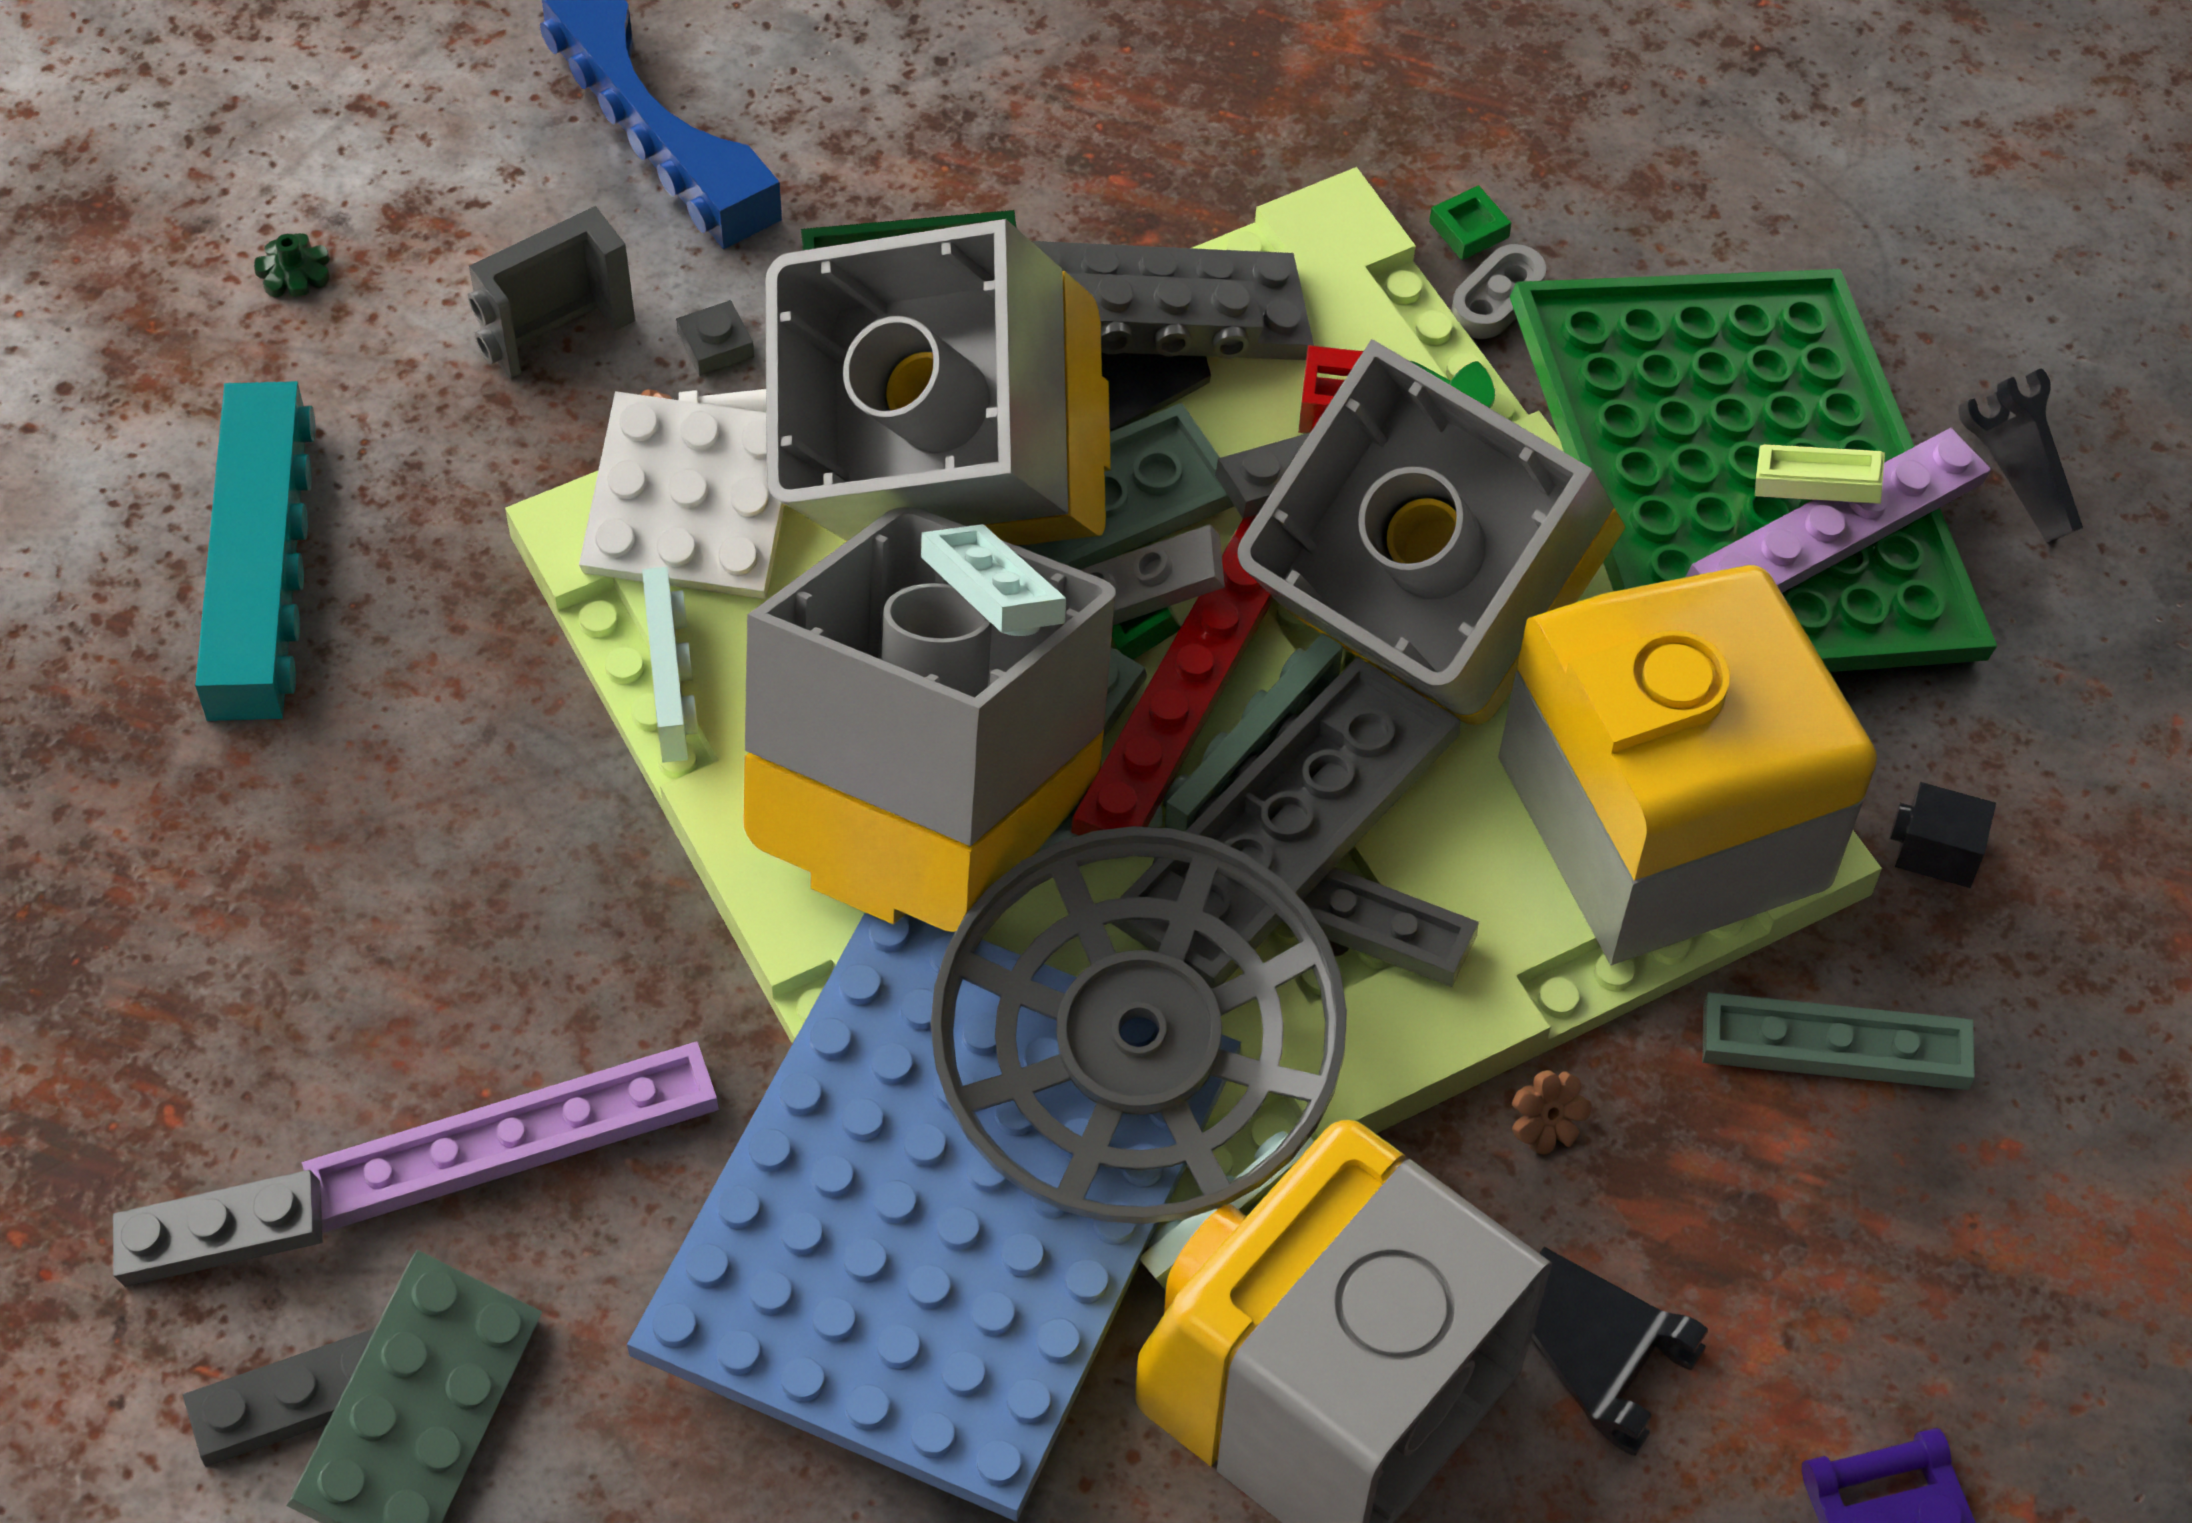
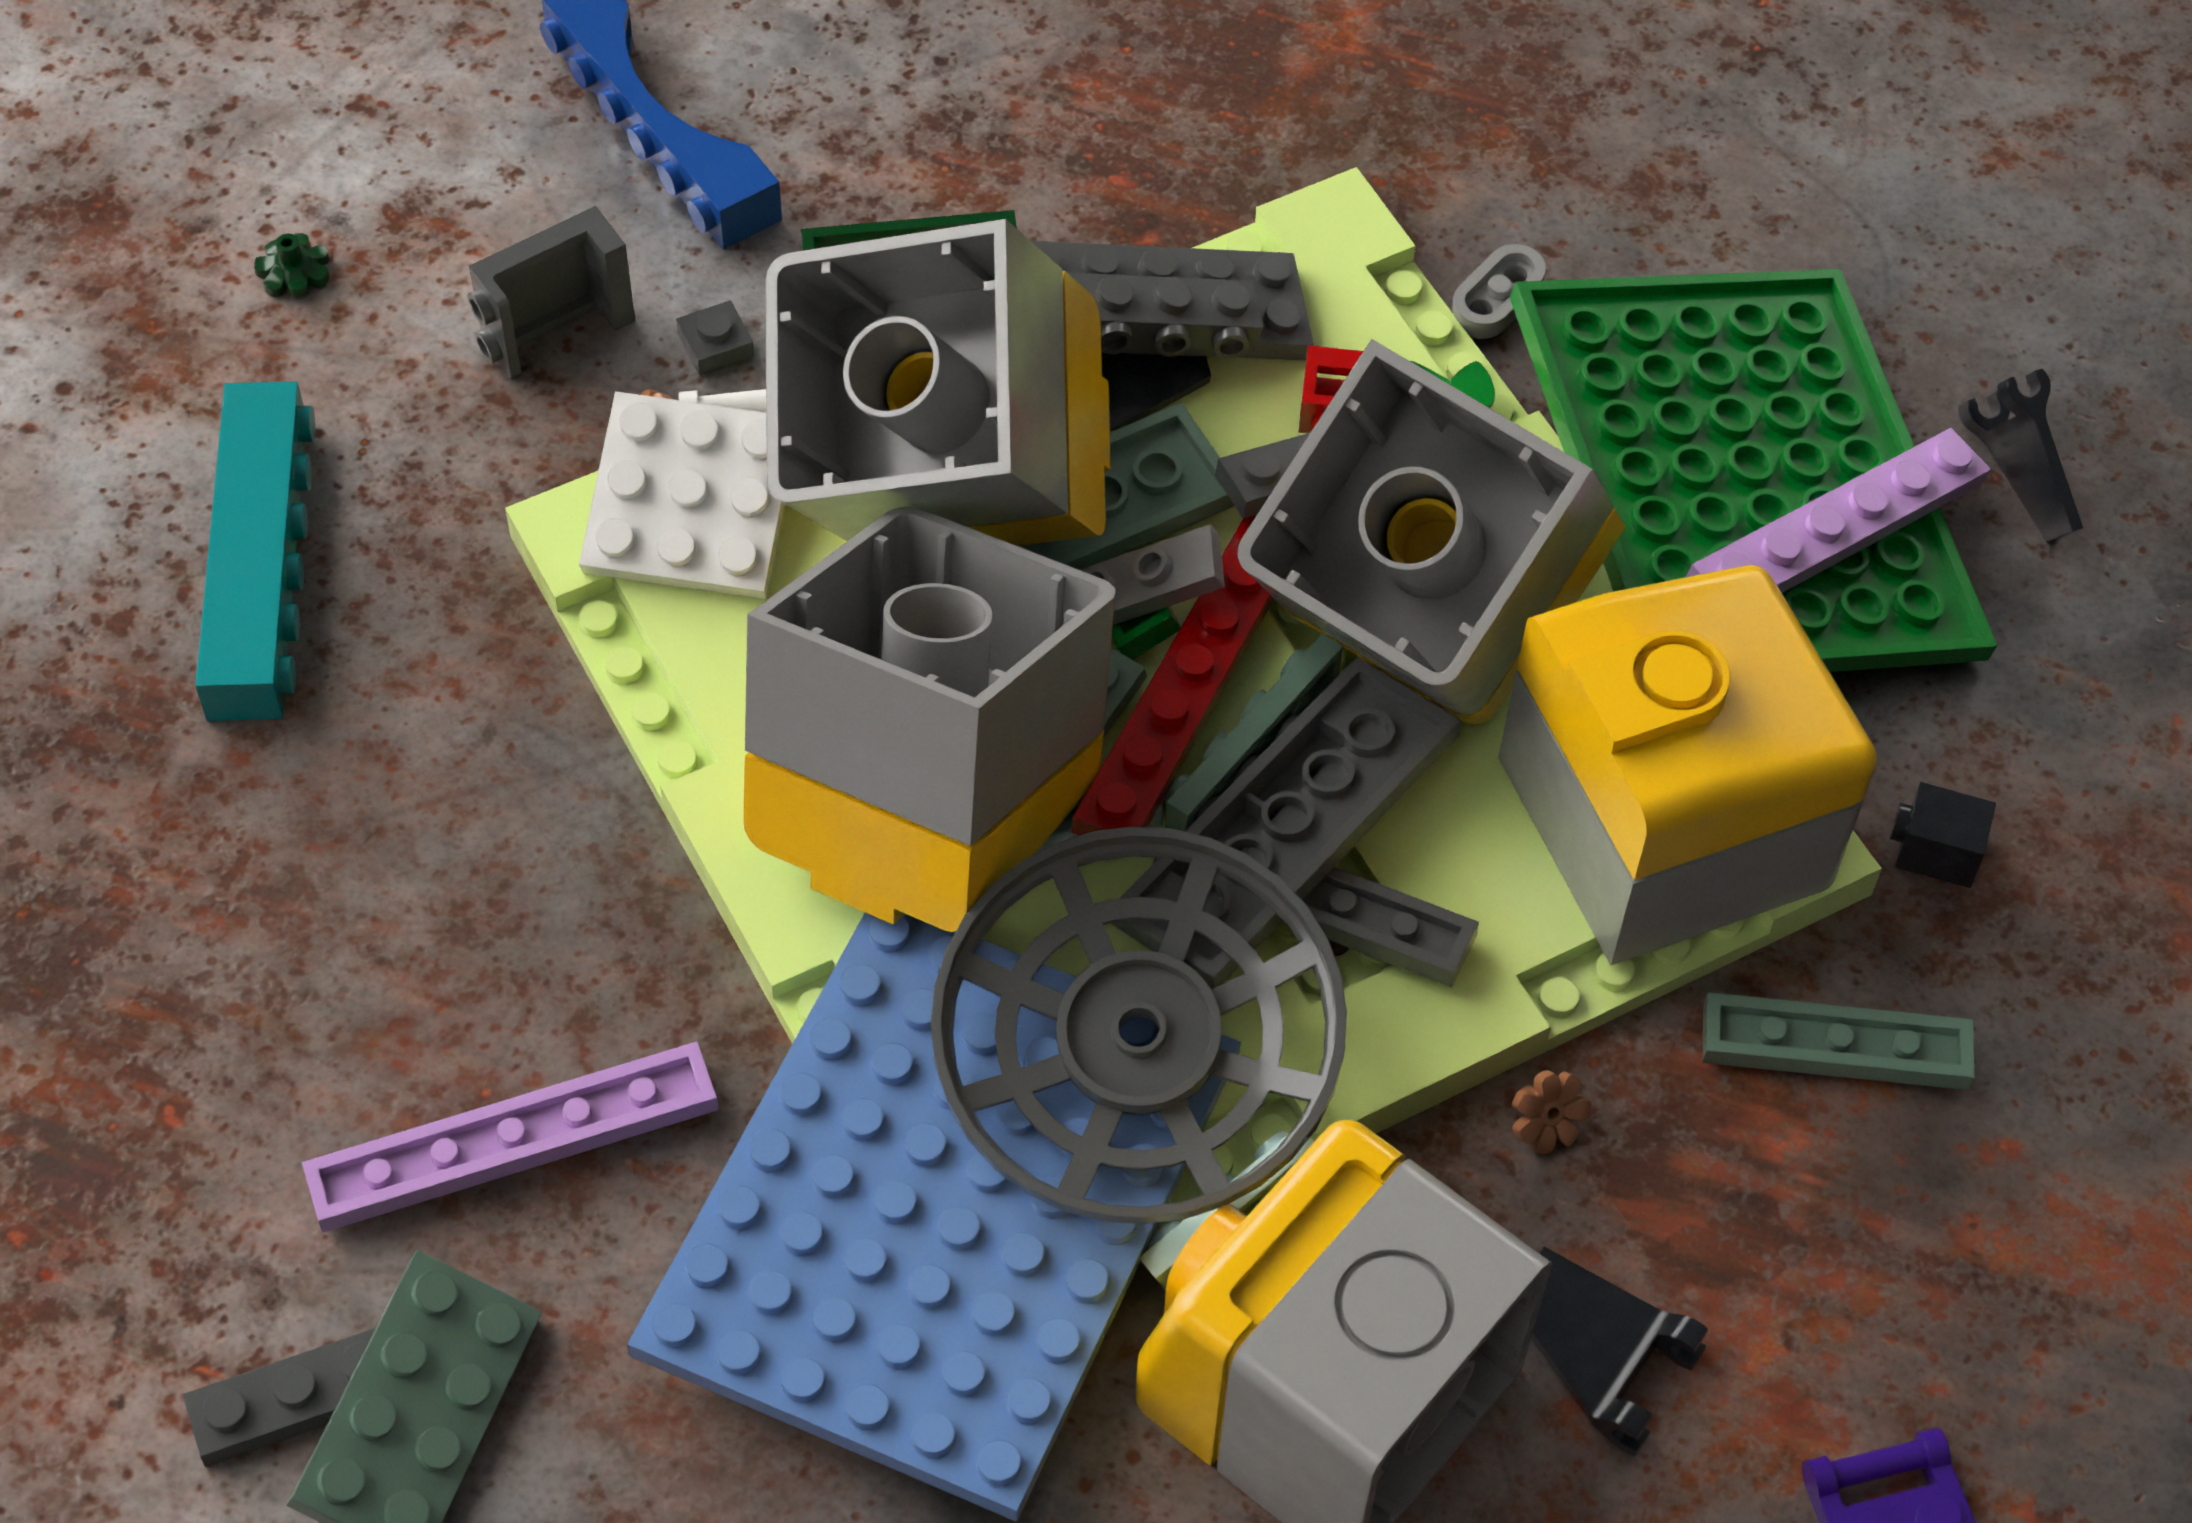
(217, 1228): plate -> none
(669, 664): light aqua plate -> none
(994, 579): light aqua plate -> none
(1470, 222): green plate -> none
(1820, 473): yellowish green tile -> none

